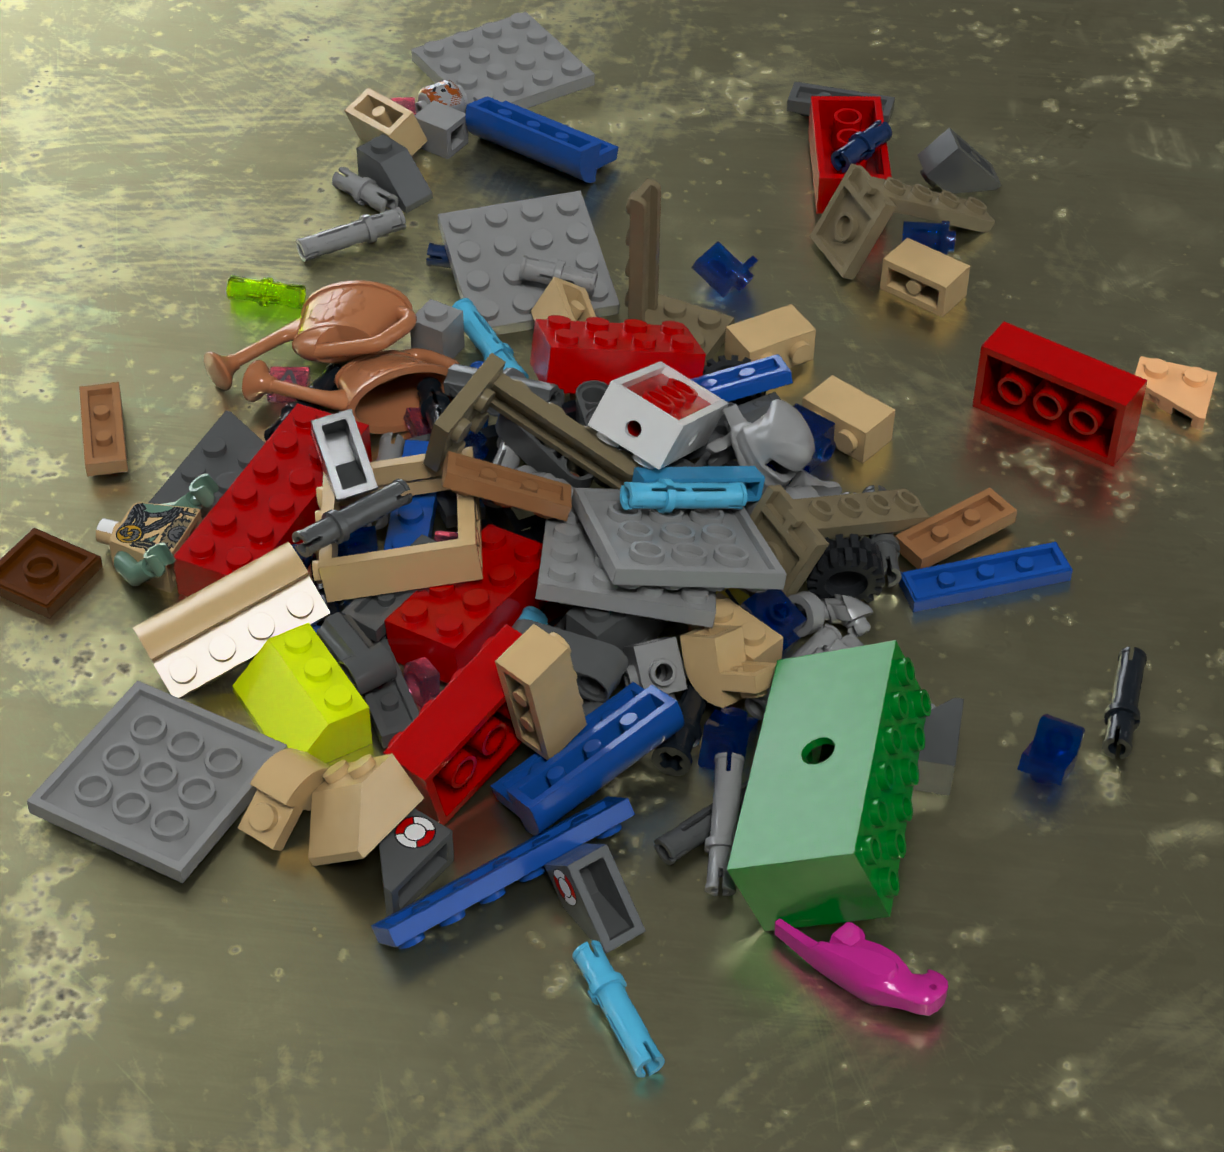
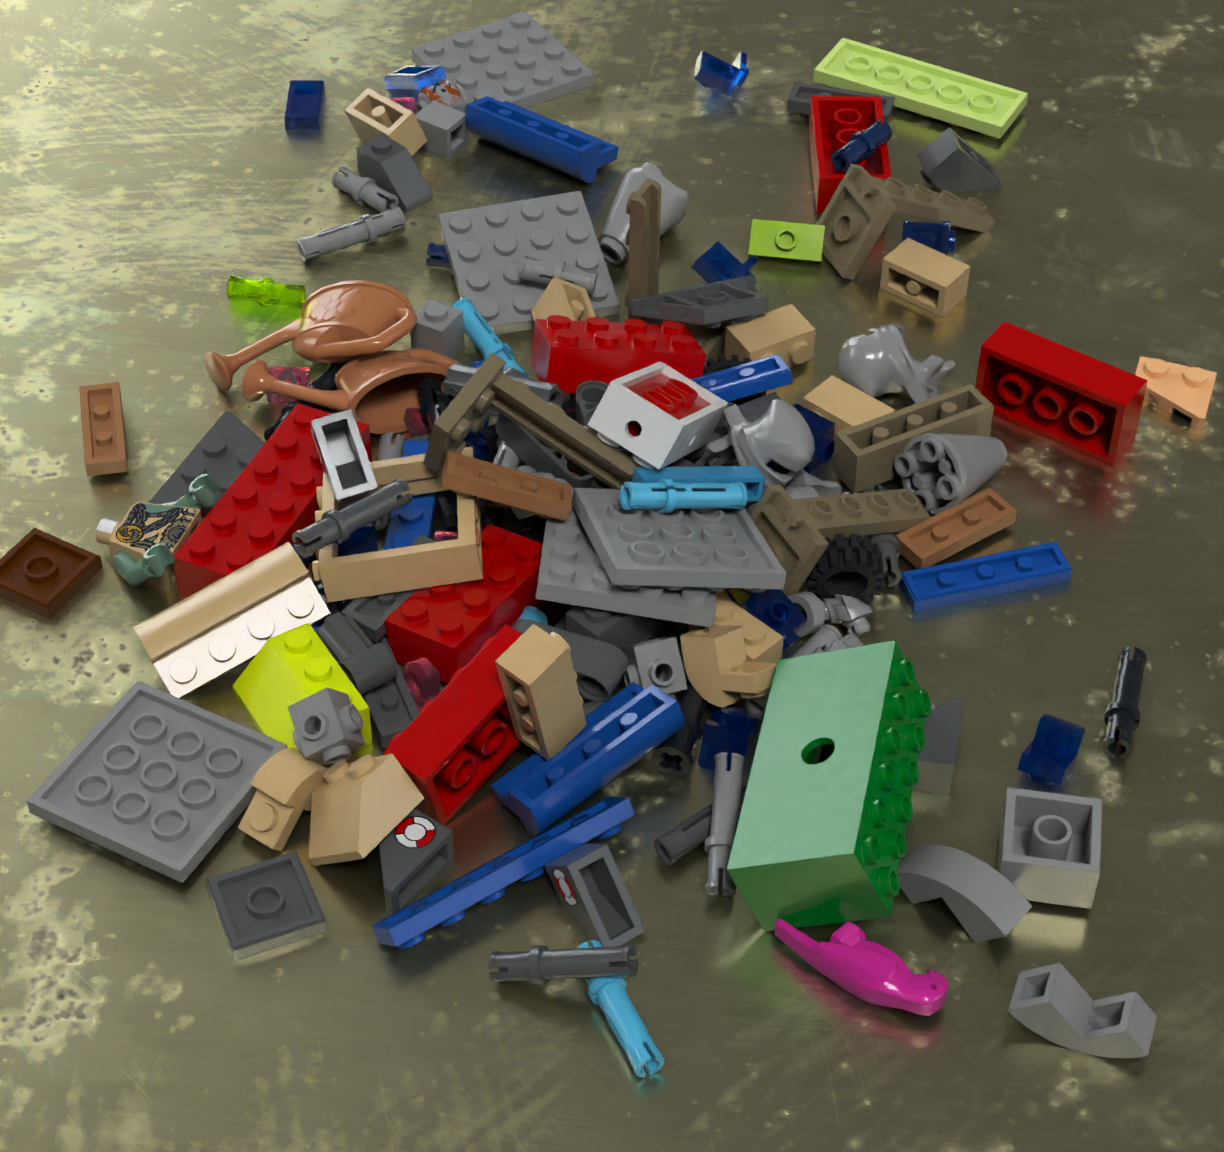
(265, 905): none -> dark grey tile
(304, 105): none -> clear blue tile
(326, 726): none -> light grey brick
(414, 77): none -> clear blue tile
(545, 964): none -> dark grey pin
(614, 232): none -> light grey cone
(706, 304): none -> dark grey wing
(720, 75): none -> clear blue bracket
(786, 241): none -> lime plate
(868, 450): none -> dark tan brick
(883, 365): none -> light grey piece
(922, 87): none -> yellowish green plate
(948, 467): none -> light grey cone
(972, 889): none -> light grey brick
(1051, 846): none -> light grey brick
(1063, 1013): none -> light grey brick

